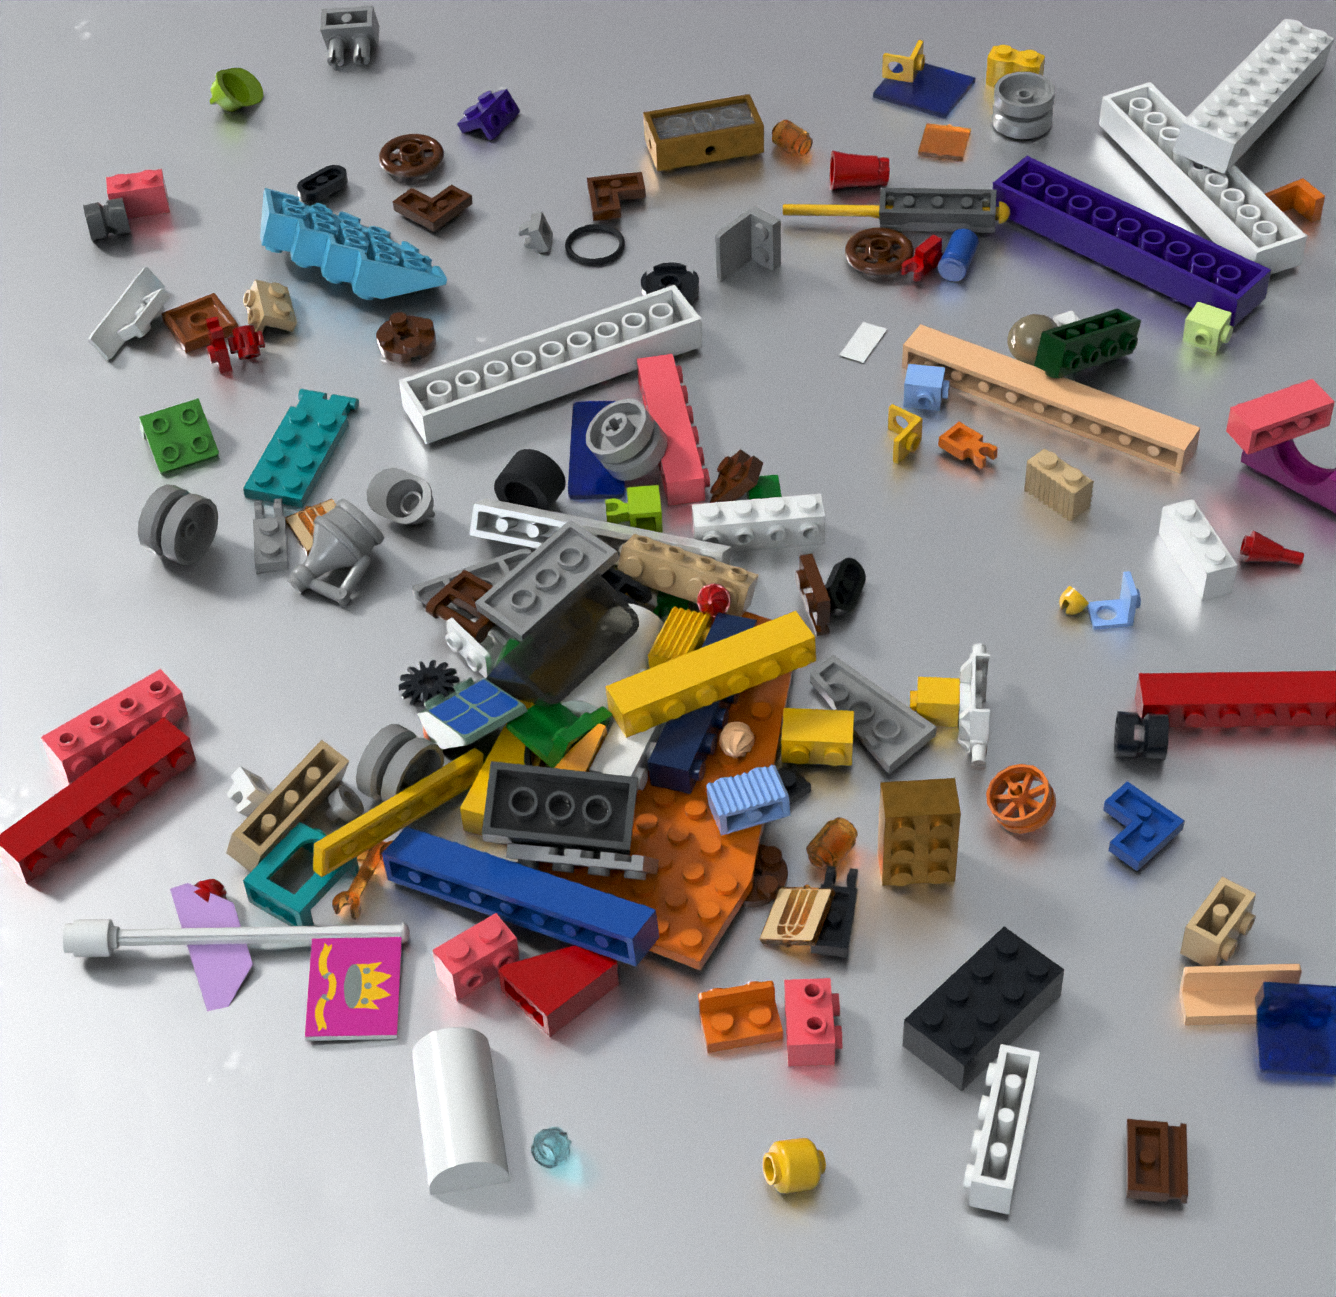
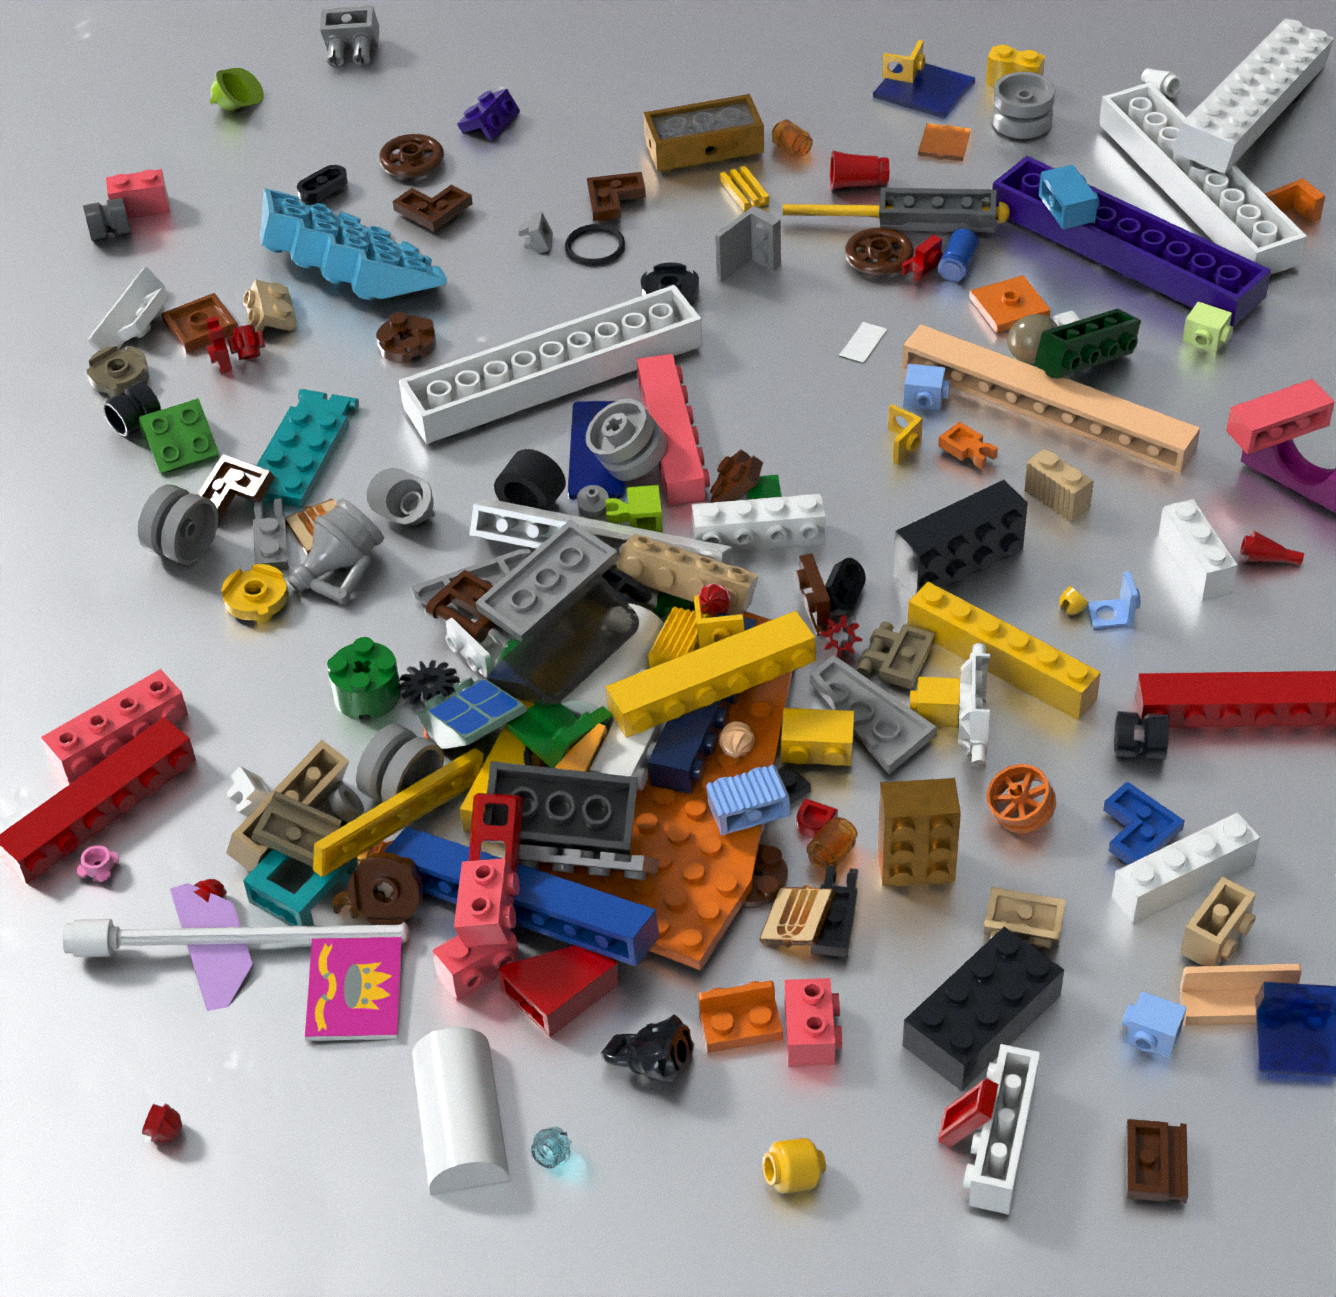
(97, 863): none -> bright pink plate
(125, 409): none -> black wheel
(130, 365): none -> dark tan plate
(162, 1124): none -> red plate
(234, 478): none -> plate
(259, 606): none -> yellow plate
(293, 827): none -> dark tan plate
(364, 679): none -> green brick
(397, 872): none -> reddish brown plate
(486, 902): none -> coral brick
(508, 834): none -> red piece
(592, 501): none -> light grey tile
(656, 1051): none -> black piece
(716, 628): none -> yellow bracket
(749, 187): none -> yellow tile
(813, 817): none -> red tile
(836, 628): none -> red gear
(905, 657): none -> dark tan plate
(960, 538): none -> black brick
(968, 1113): none -> red tile
(1008, 302): none -> orange plate
(1013, 653): none -> yellow brick
(1026, 915): none -> tan bracket
(1068, 196): none -> dark azure brick
(1154, 1024): none -> light blue brick
(1165, 81): none -> white cone
(1185, 867): none -> white brick

